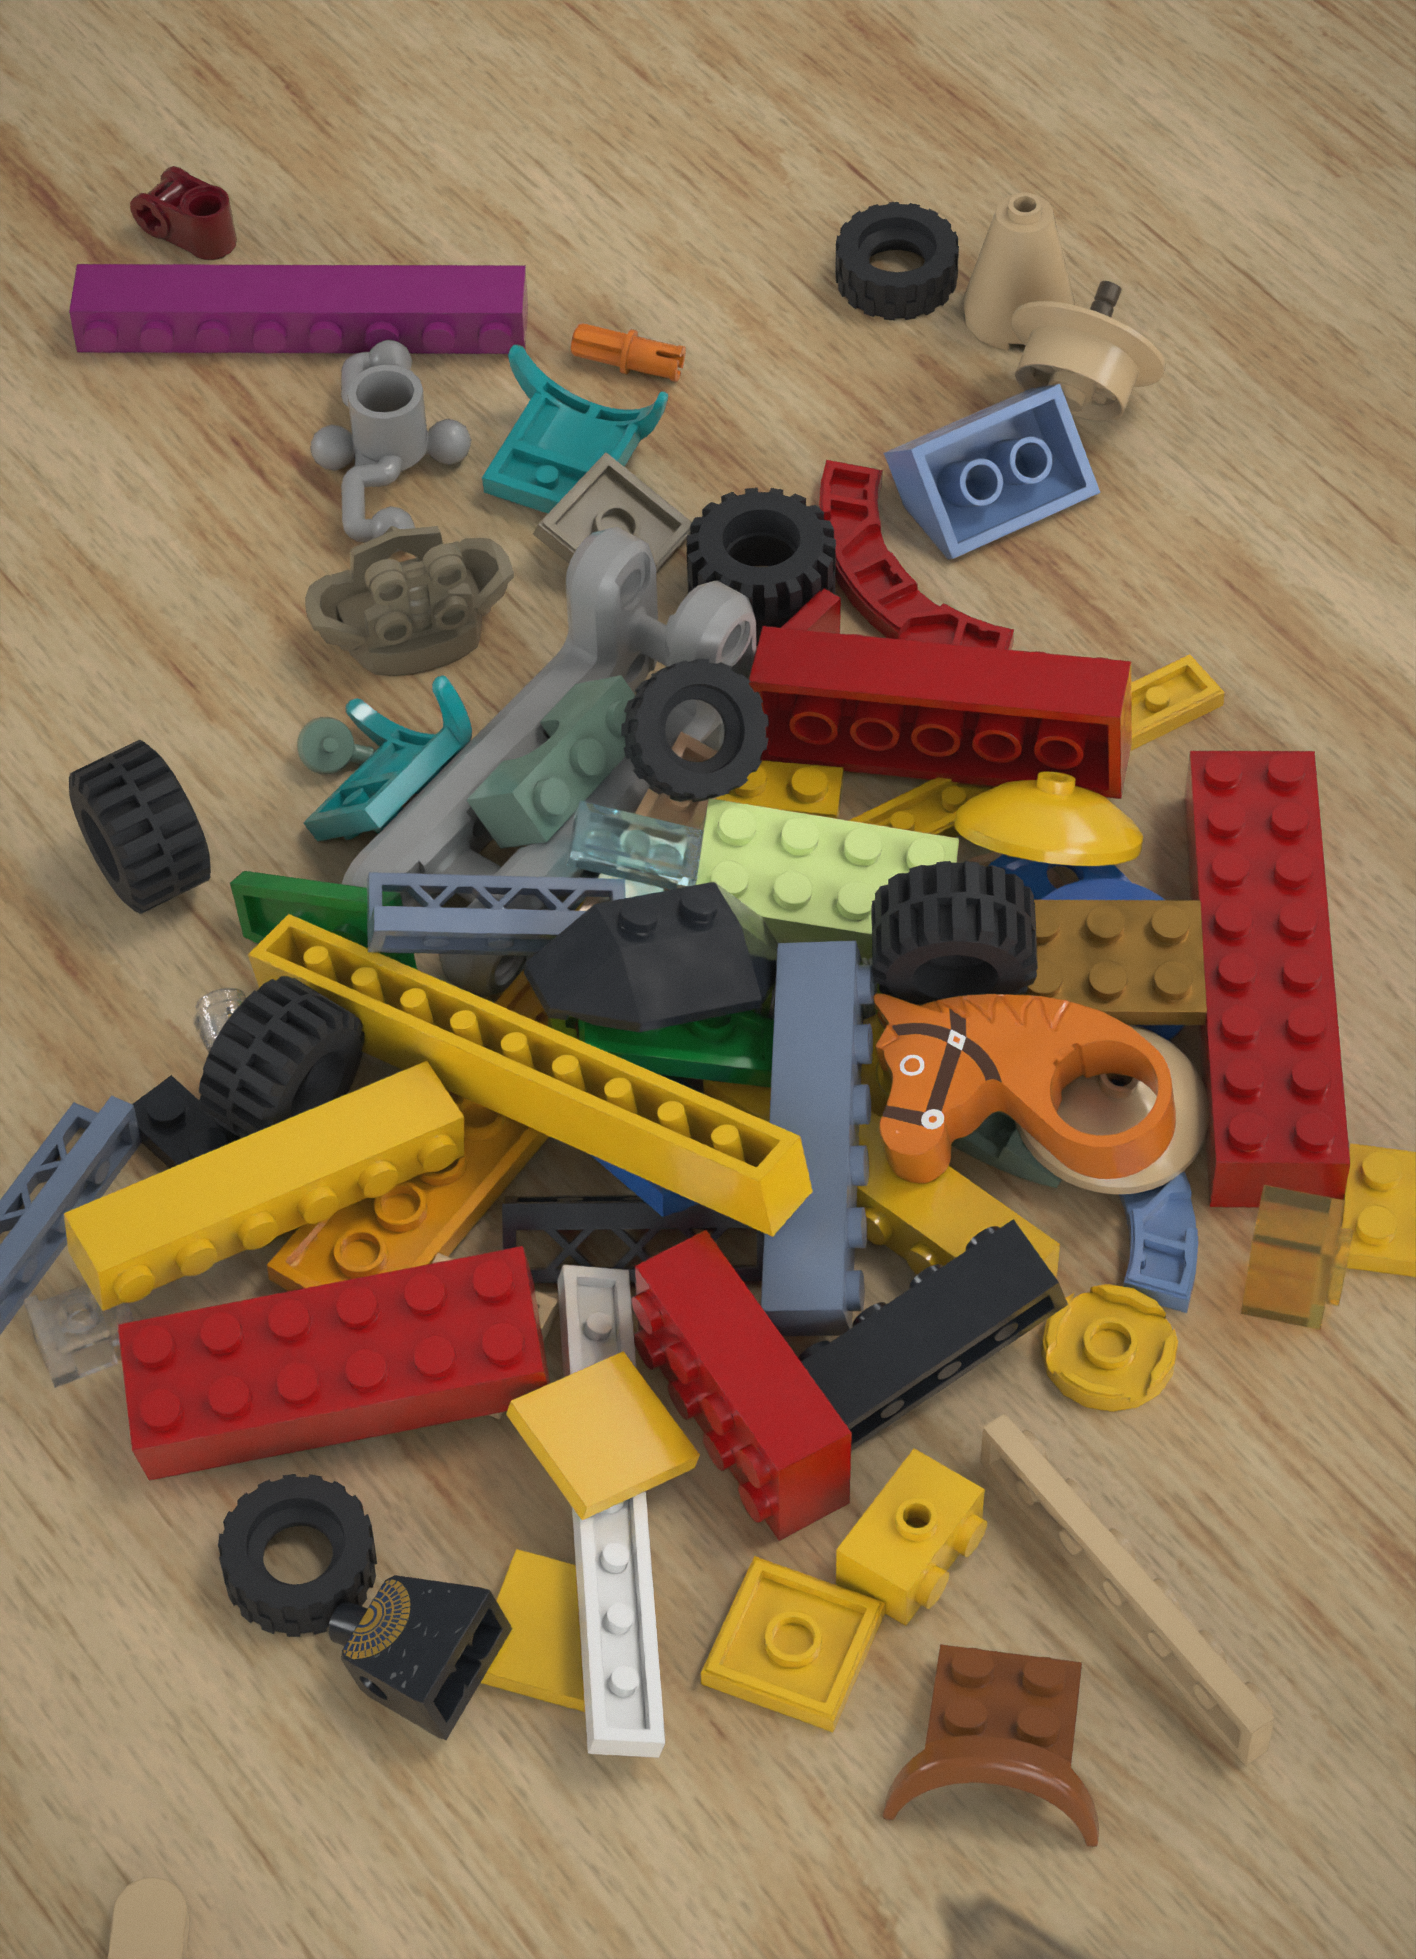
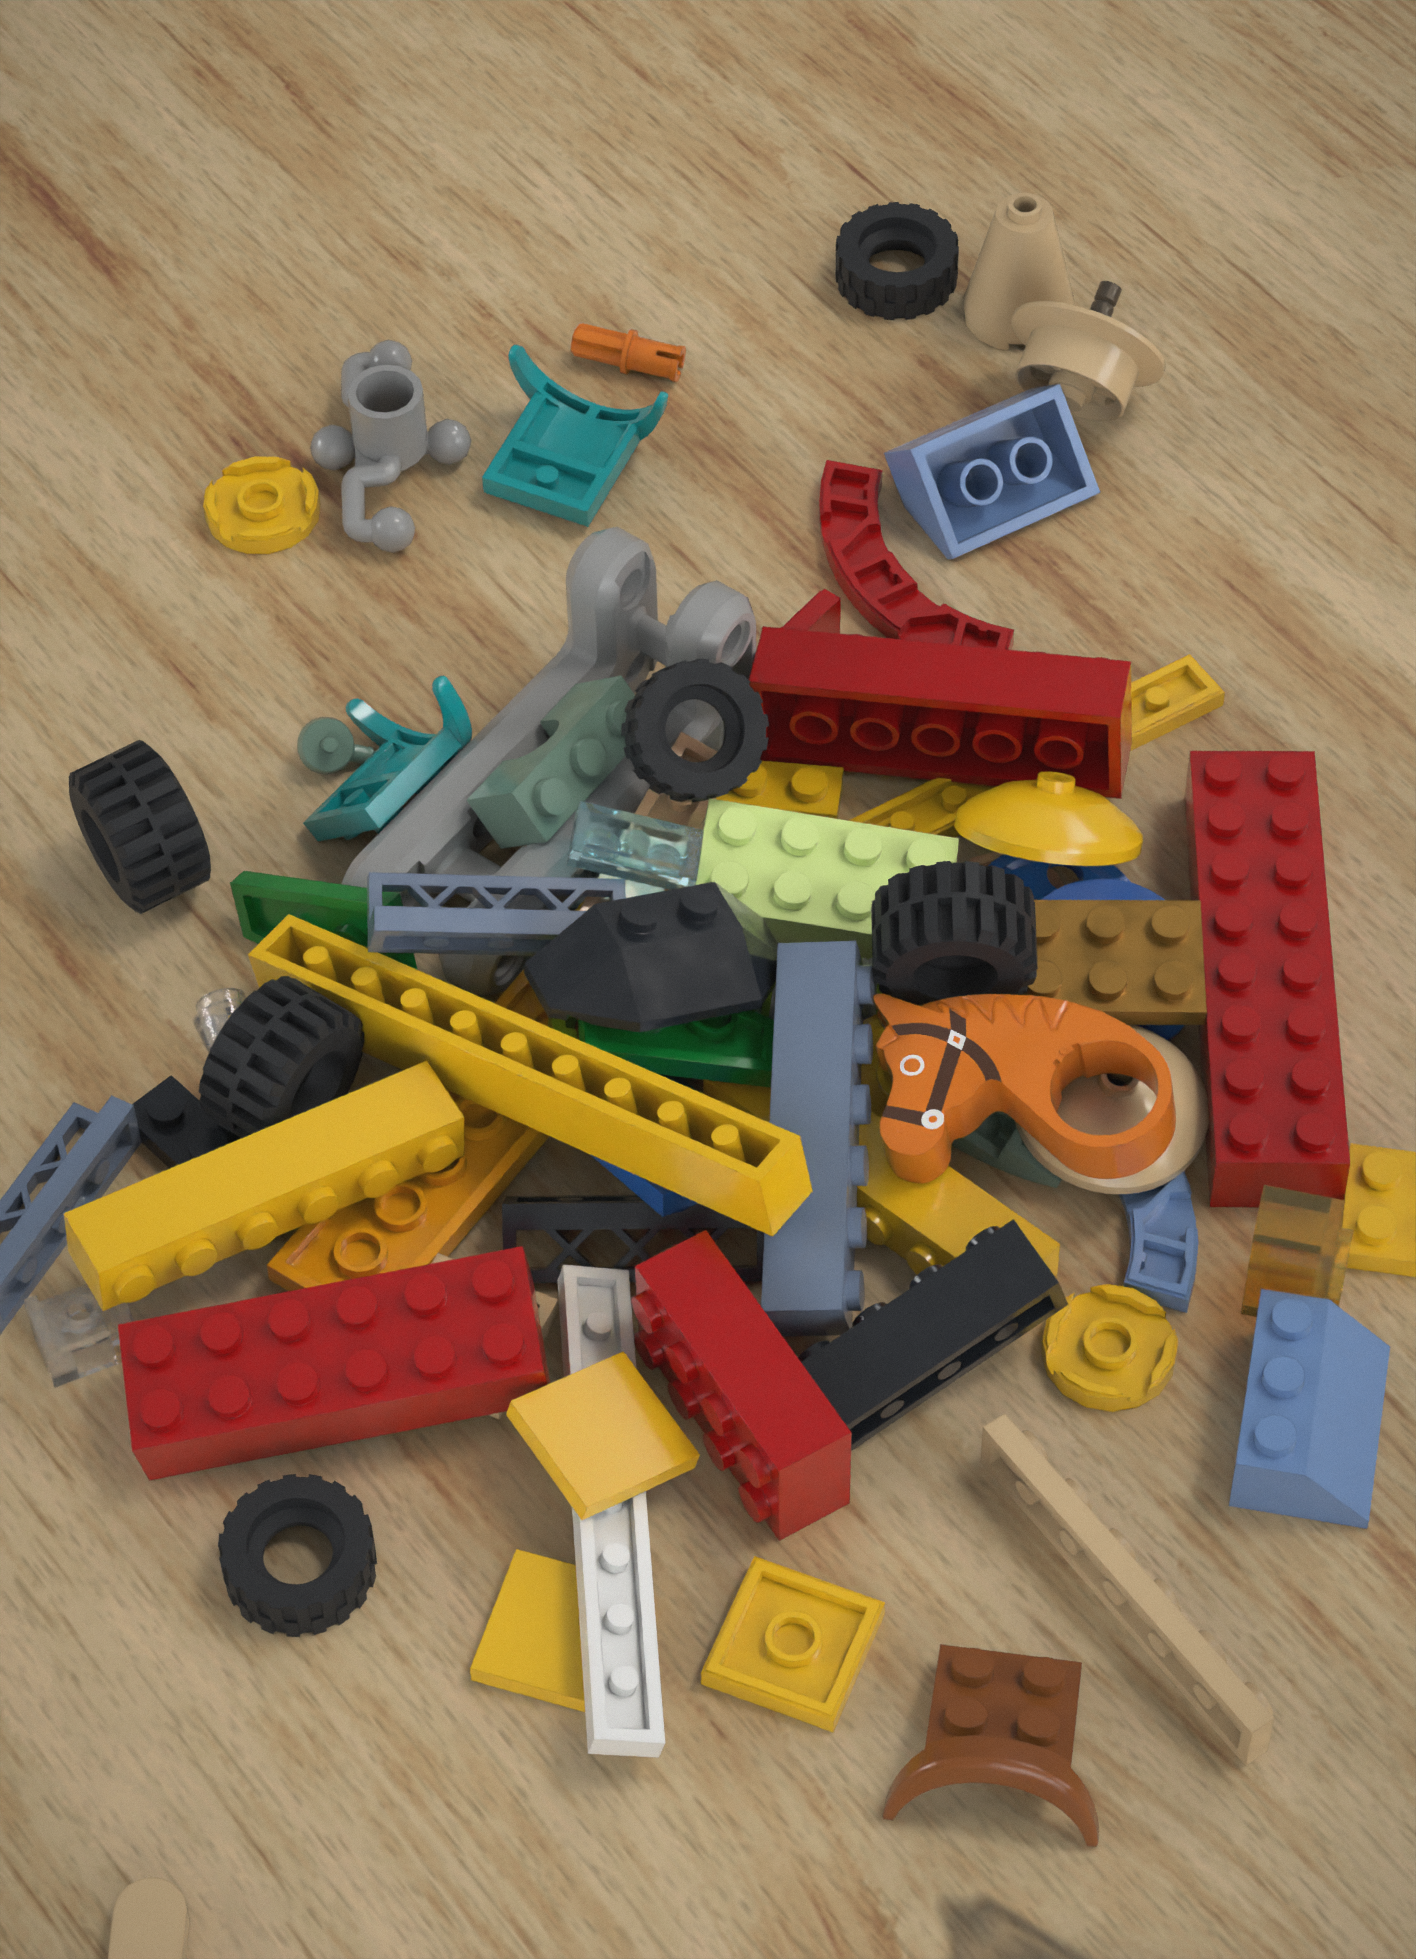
(187, 214): dark red piece -> none
(262, 505): none -> yellow tile
(298, 308): magenta brick -> none
(414, 610): dark tan piece -> none
(421, 1647): black torso -> none
(609, 499): dark tan tile -> none
(764, 532): black tyre -> none
(912, 1537): yellow brick -> none
(1310, 1412): none -> medium blue slope

